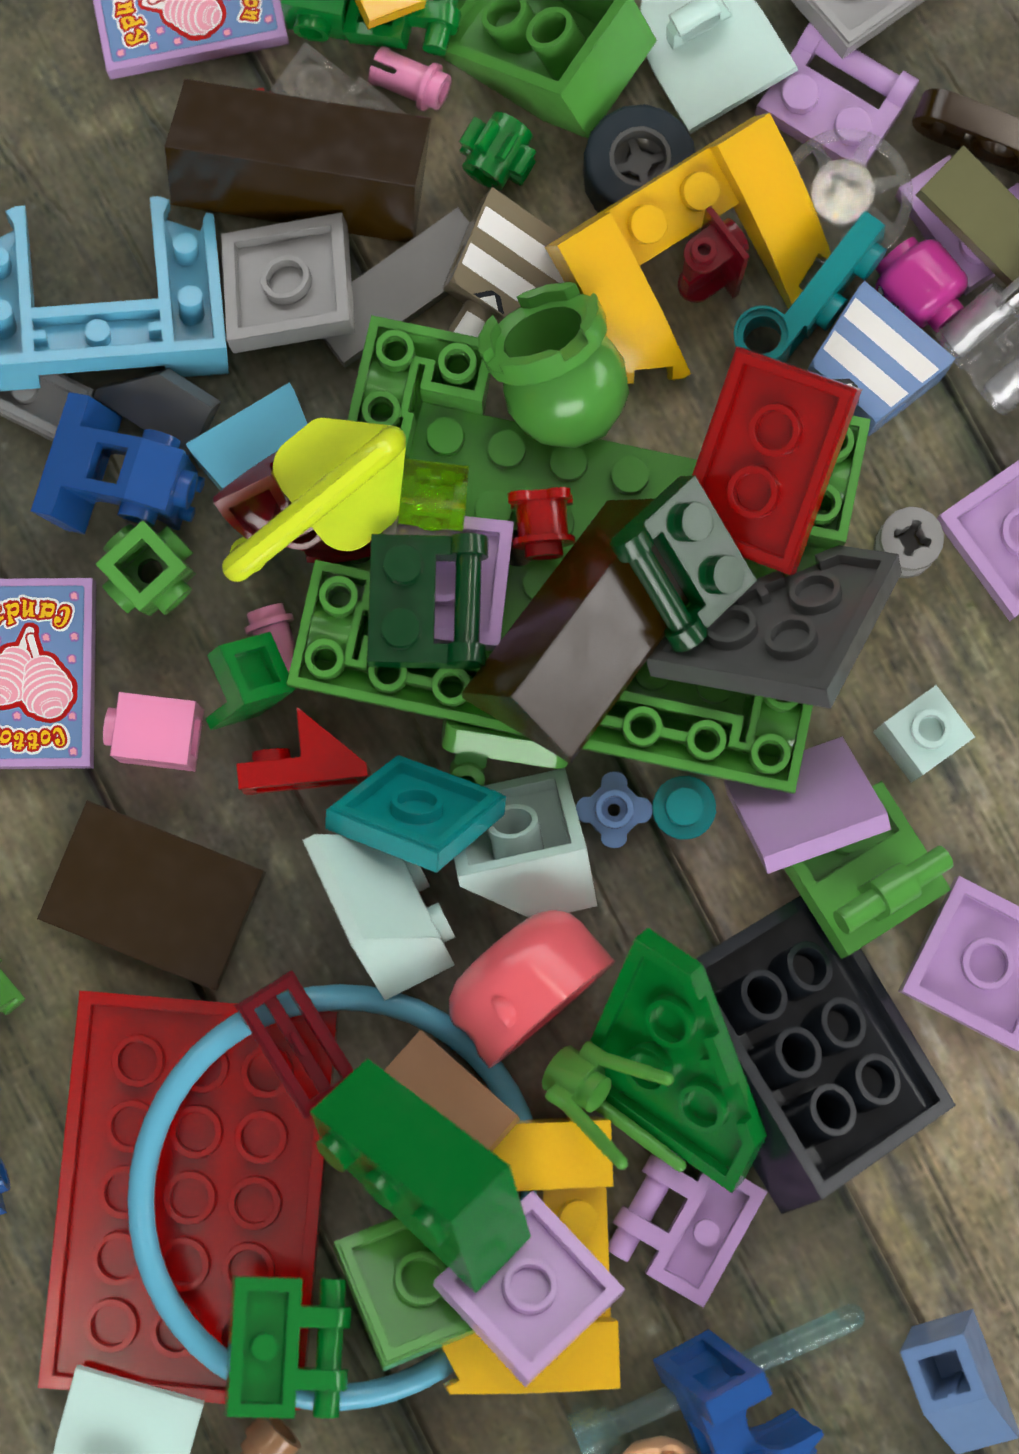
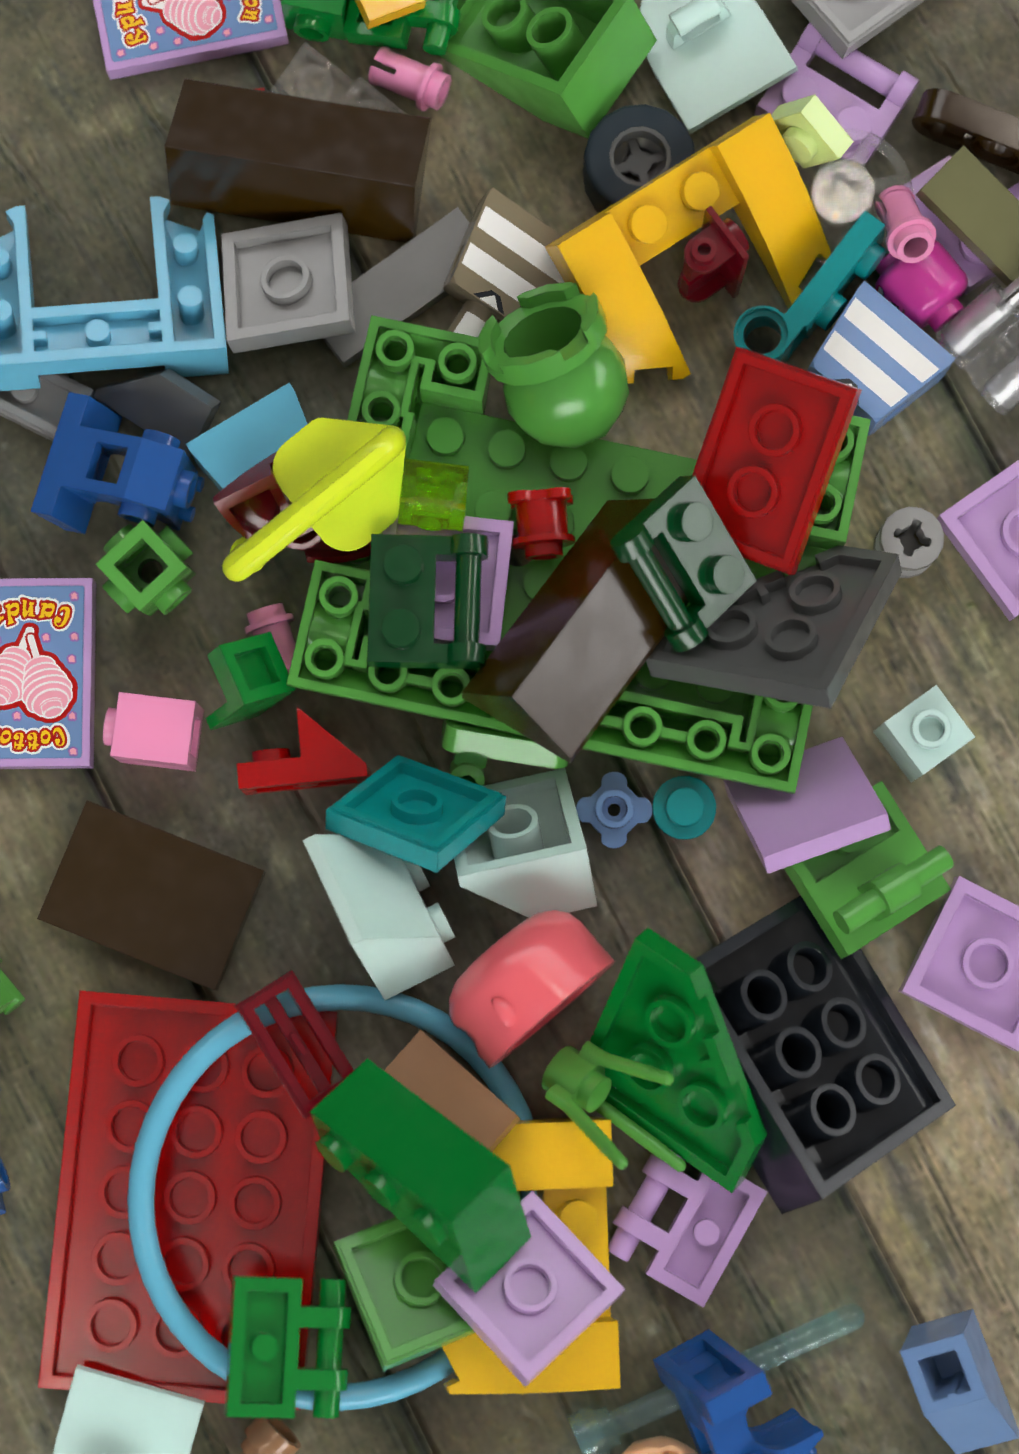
(497, 151): green gear -> none
(811, 132): none -> yellowish green plate
(905, 225): none -> bright pink pin

